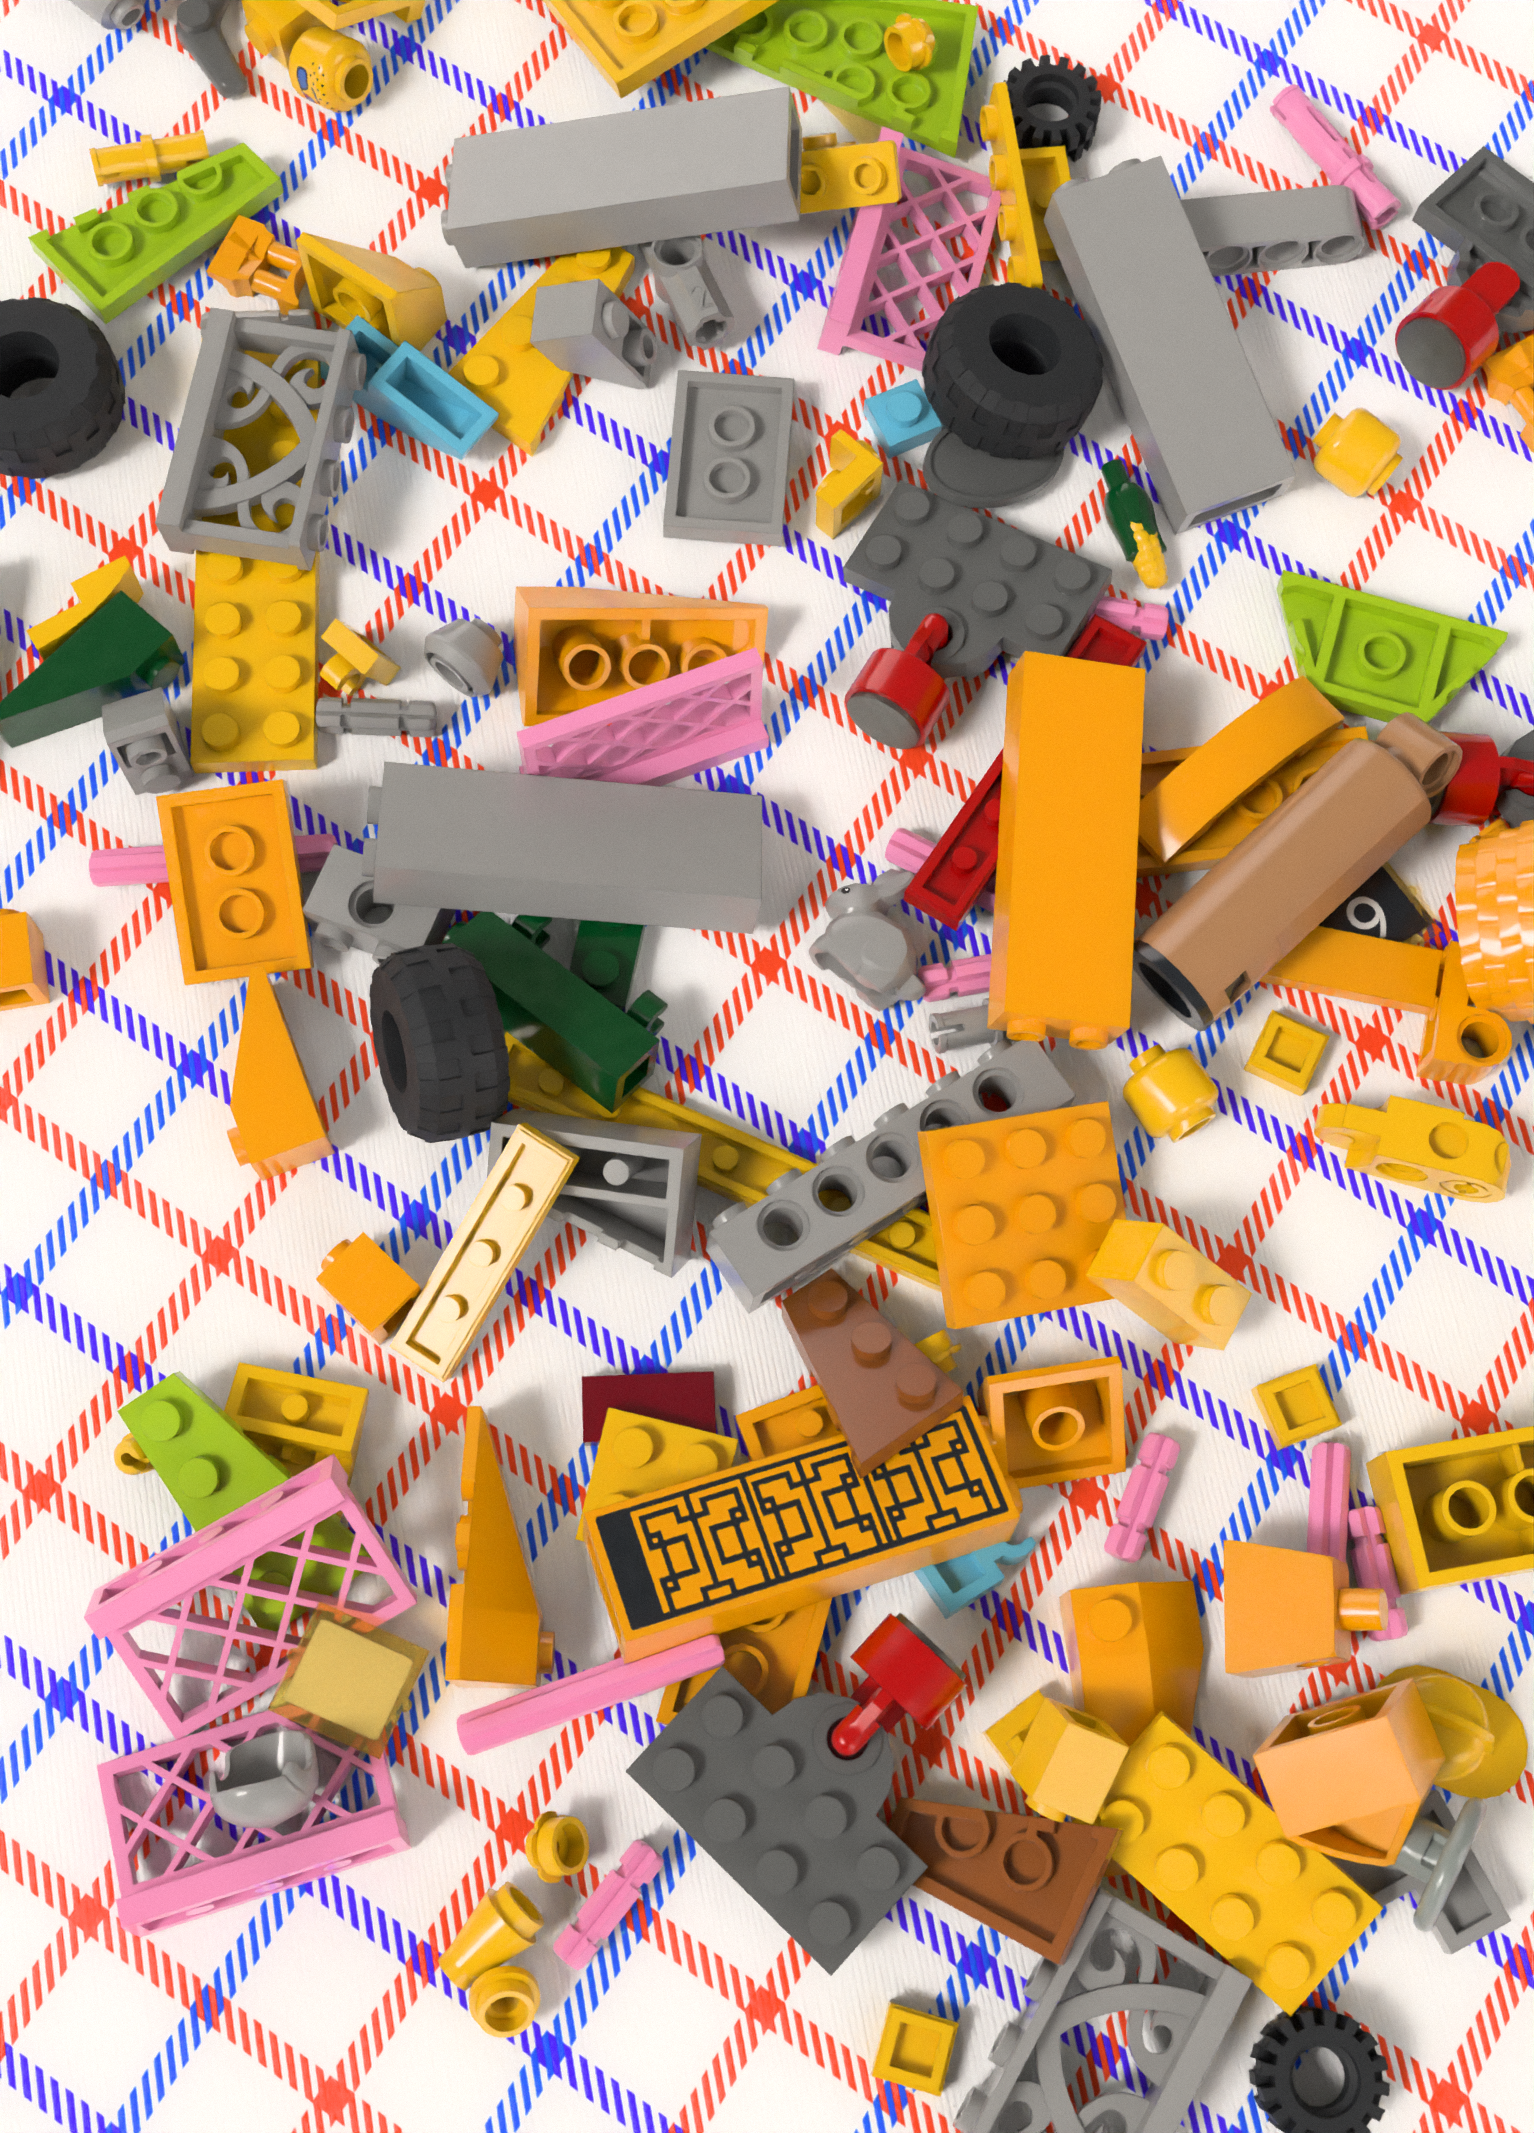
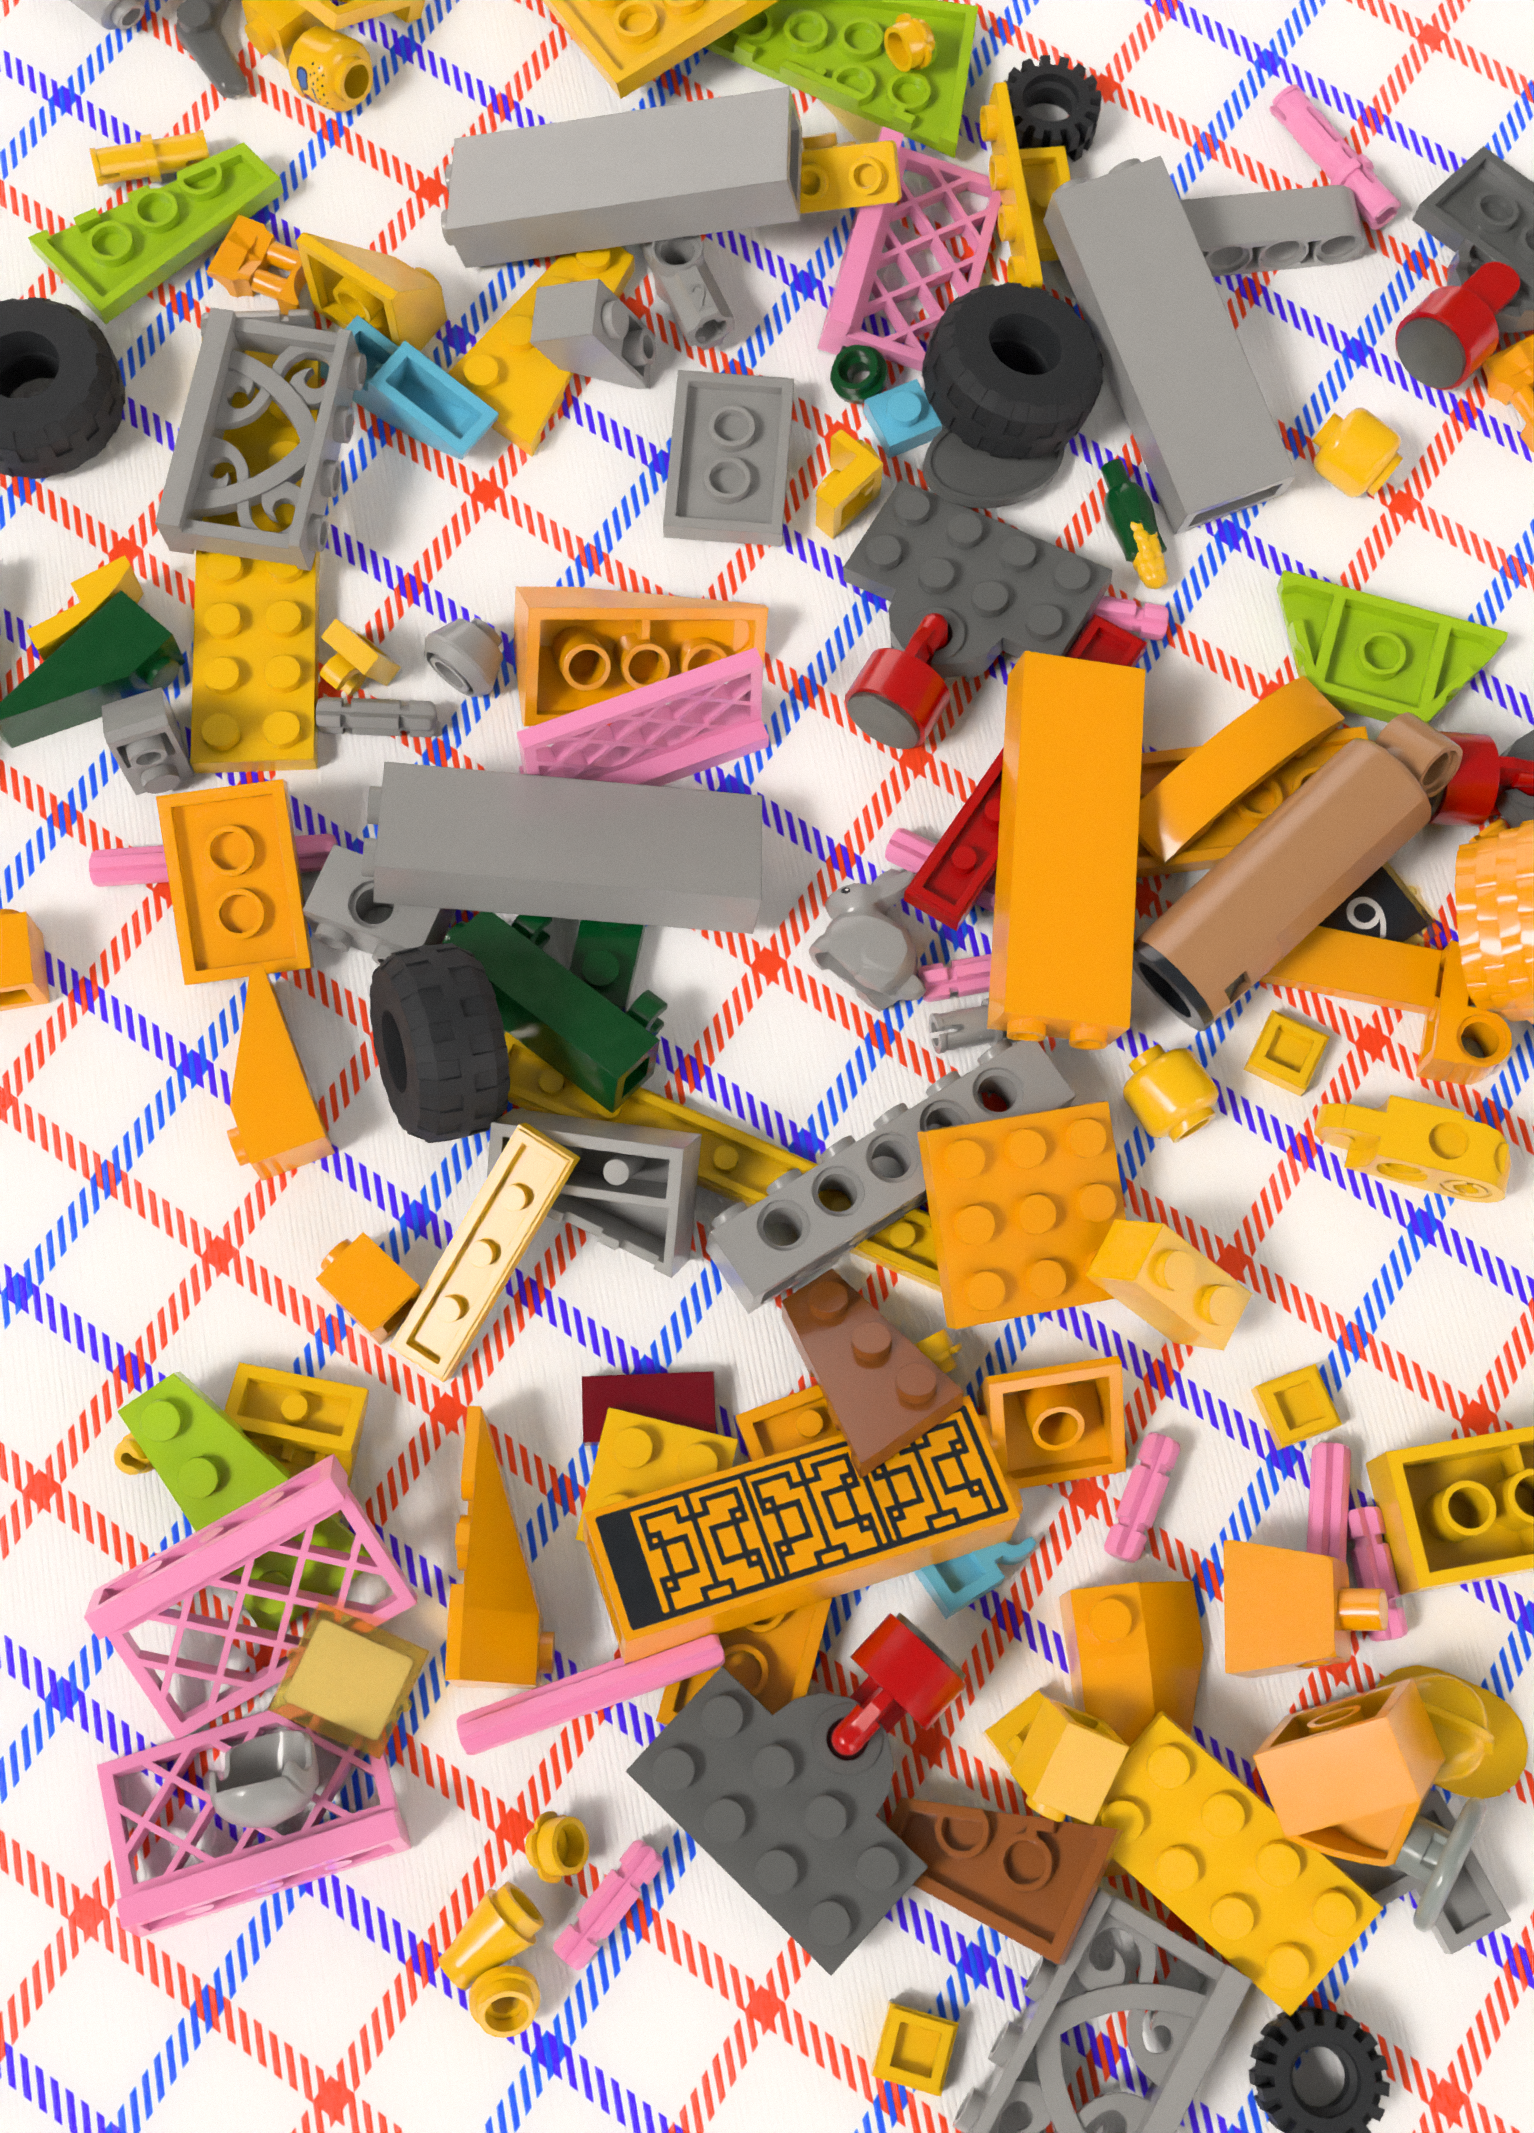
(853, 360): none -> dark green plate

